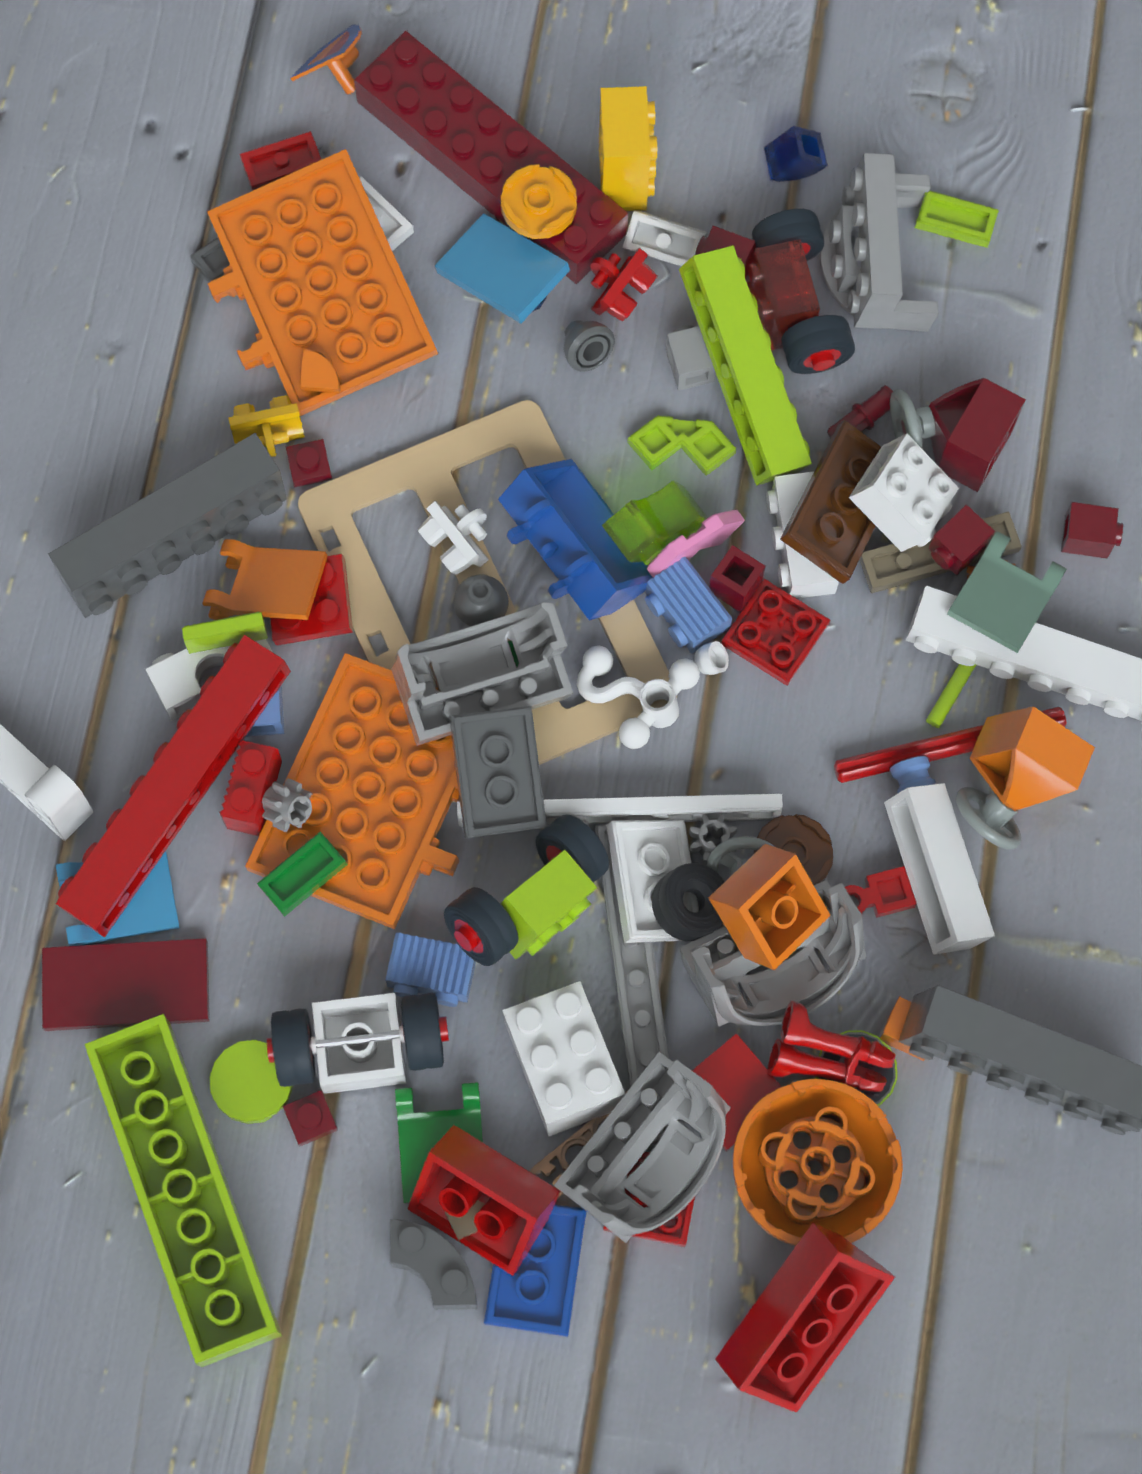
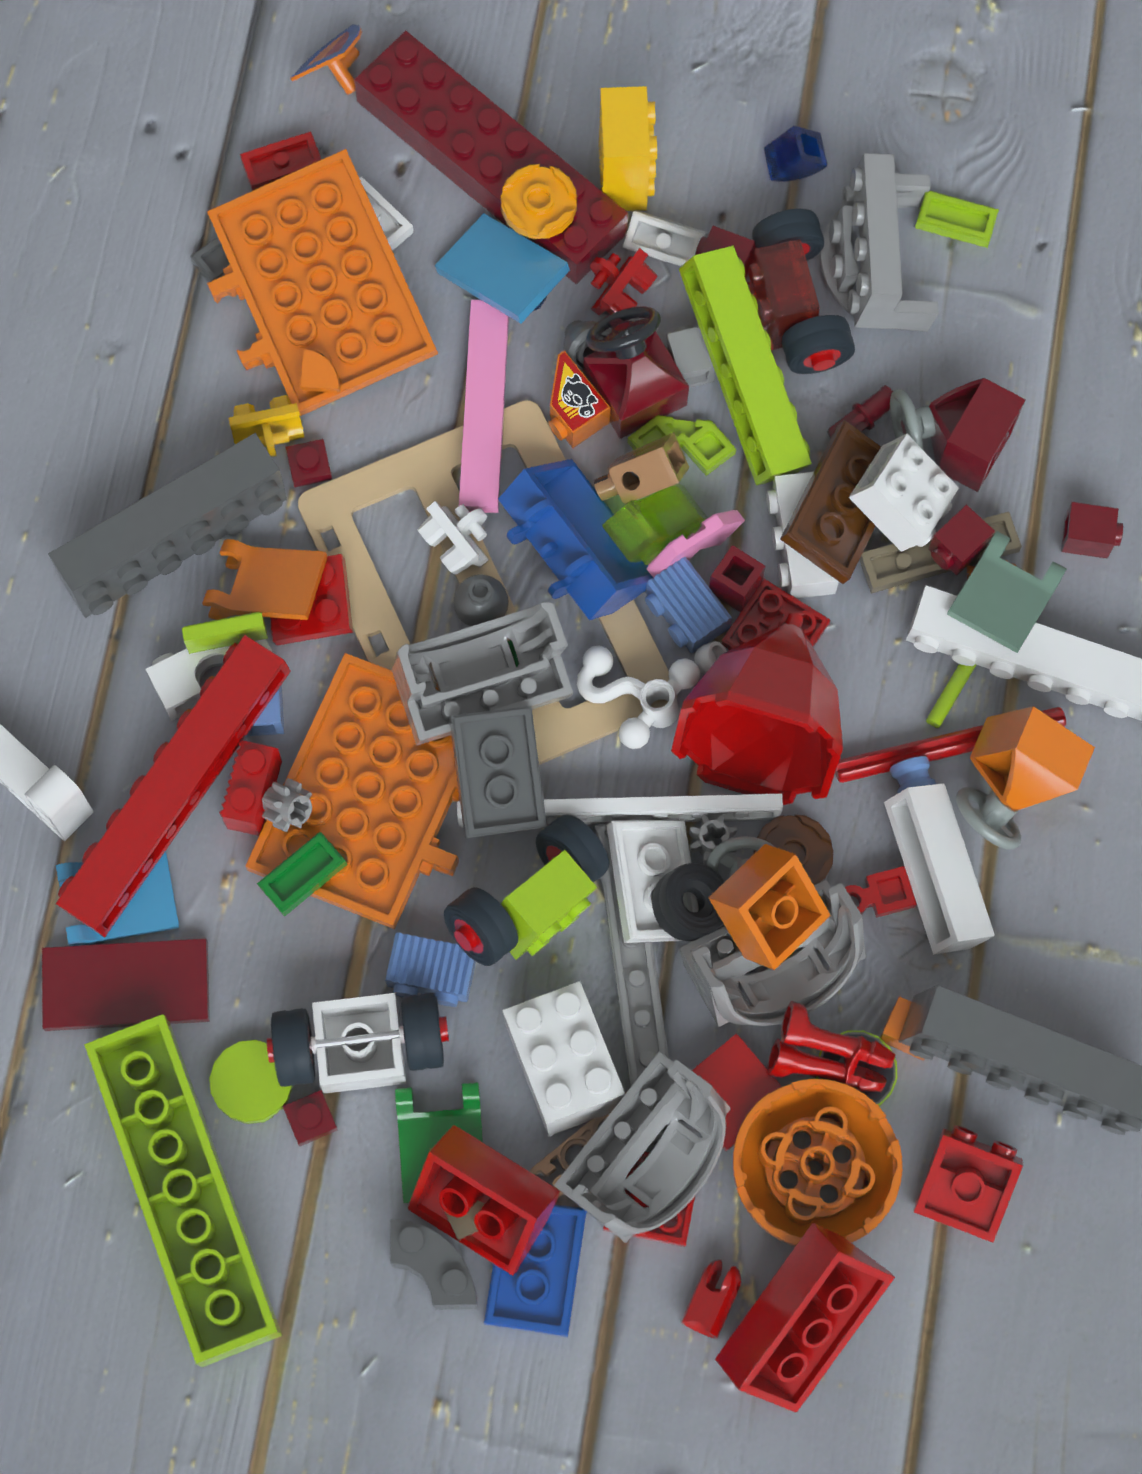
(484, 408): none -> bright pink tile
(575, 404): none -> slope
(633, 369): none -> dark red piece
(656, 464): none -> medium nougat torso
(709, 1305): none -> red piece
(765, 718): none -> red piece
(969, 1183): none -> red plate

